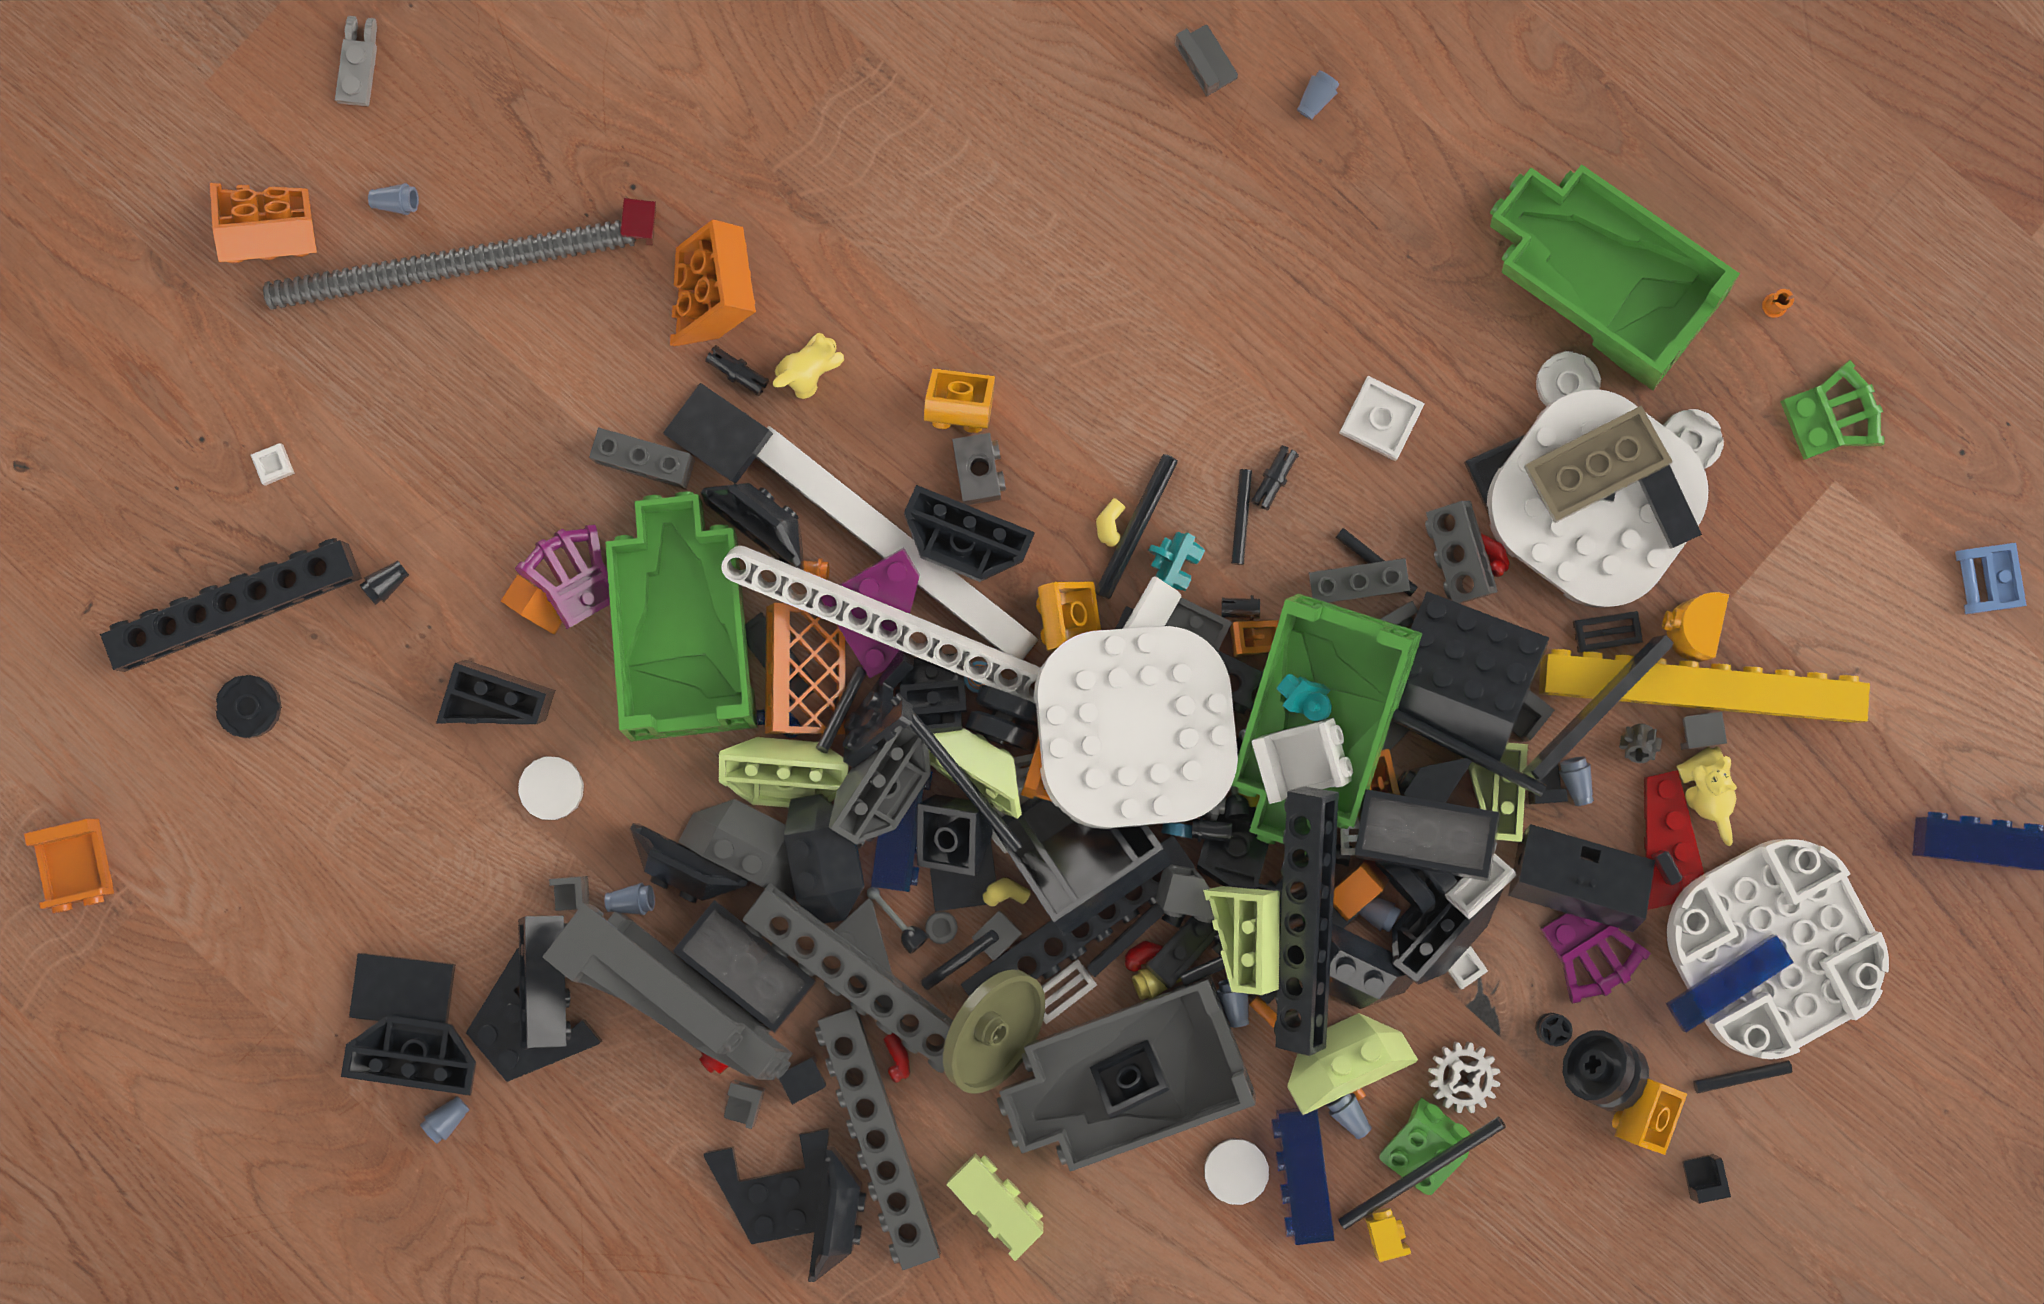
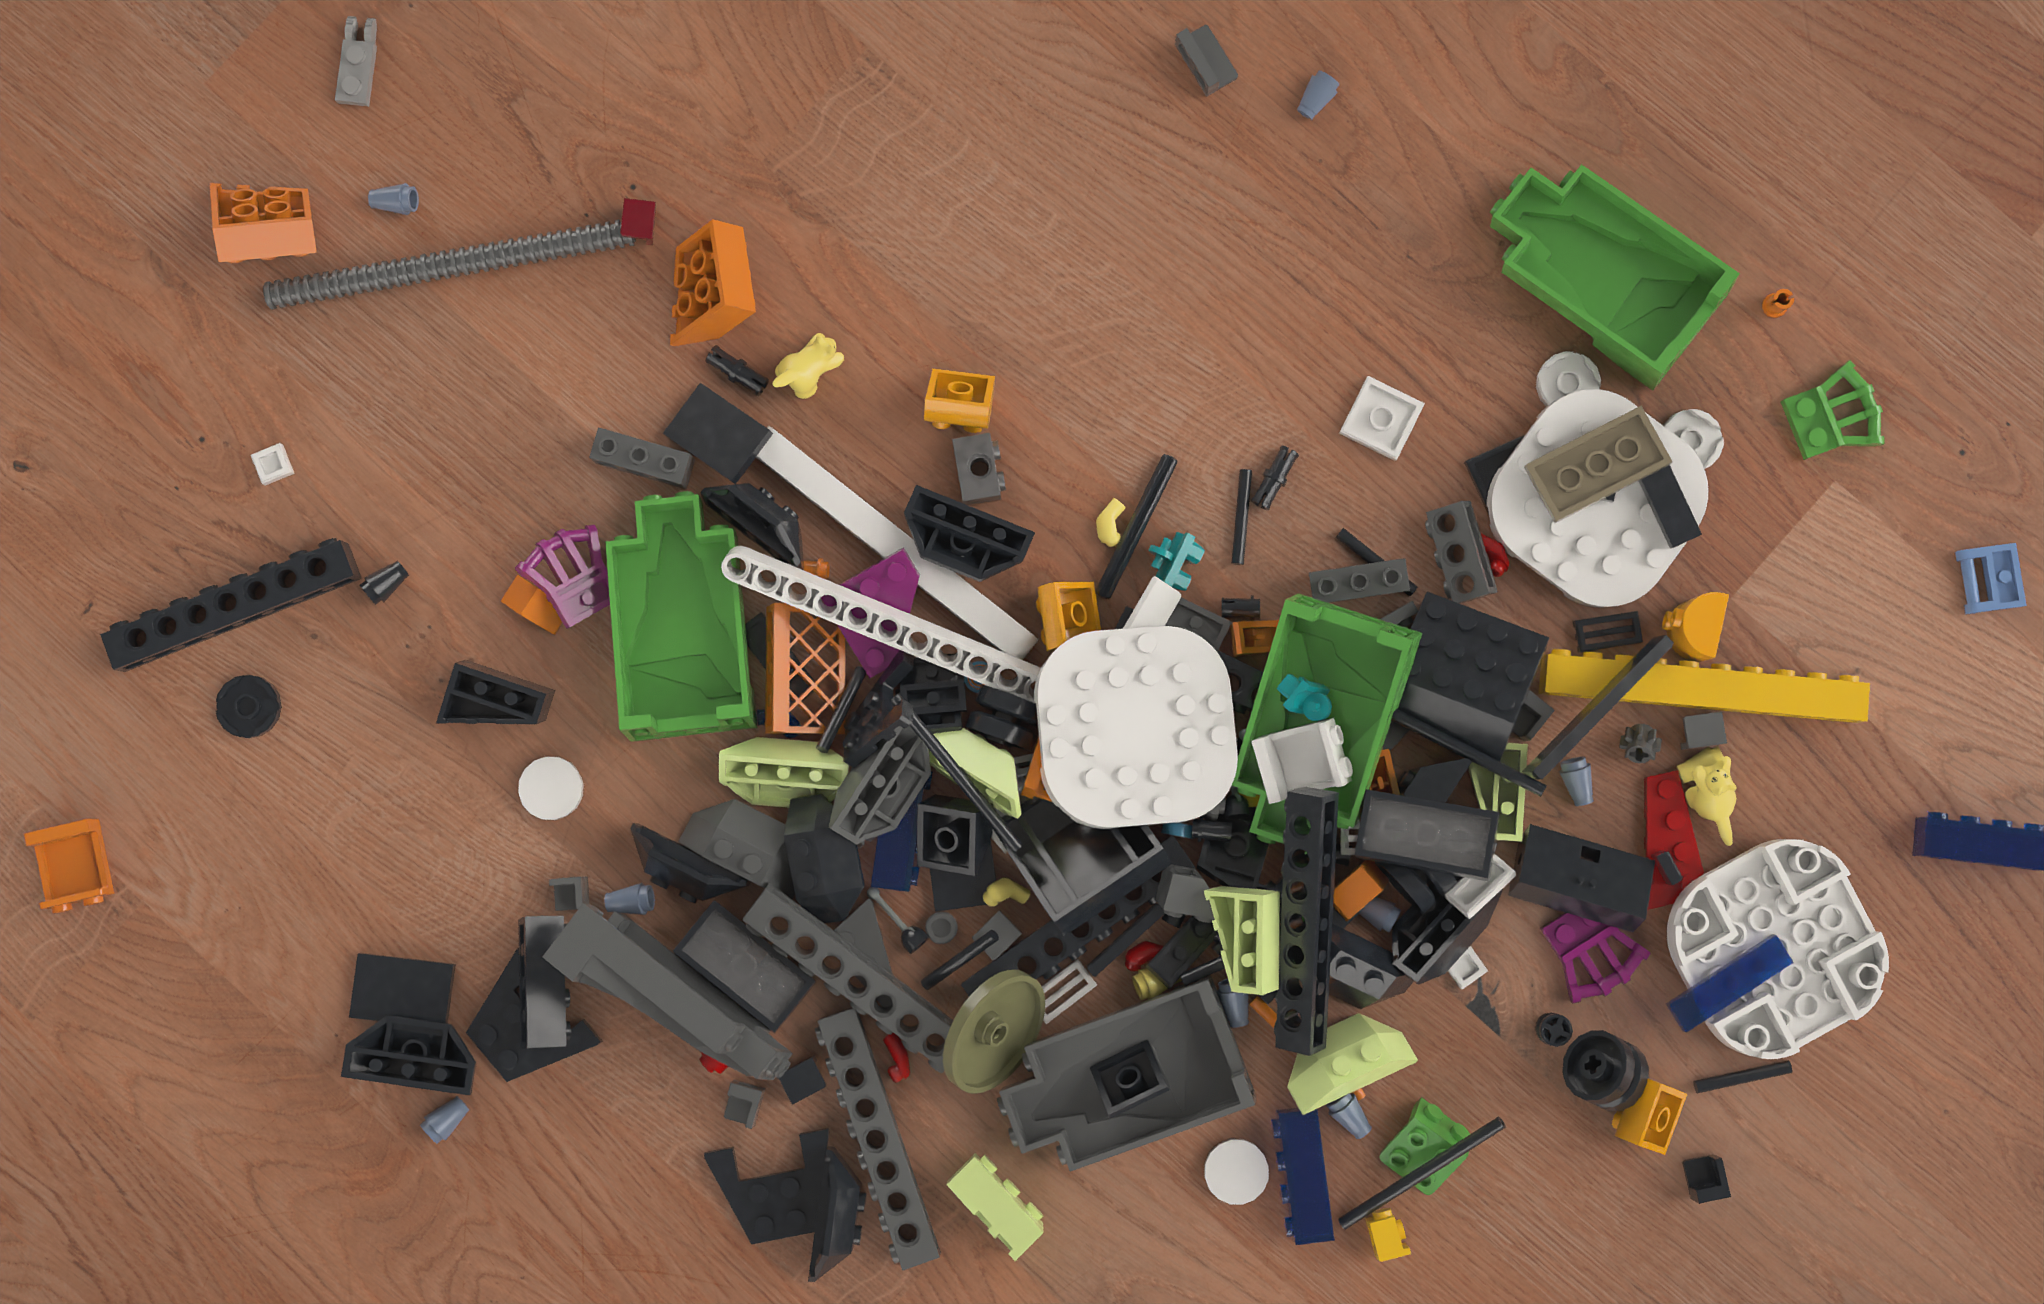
(1476, 1070): white gear -> none
(1552, 792): black panel -> none

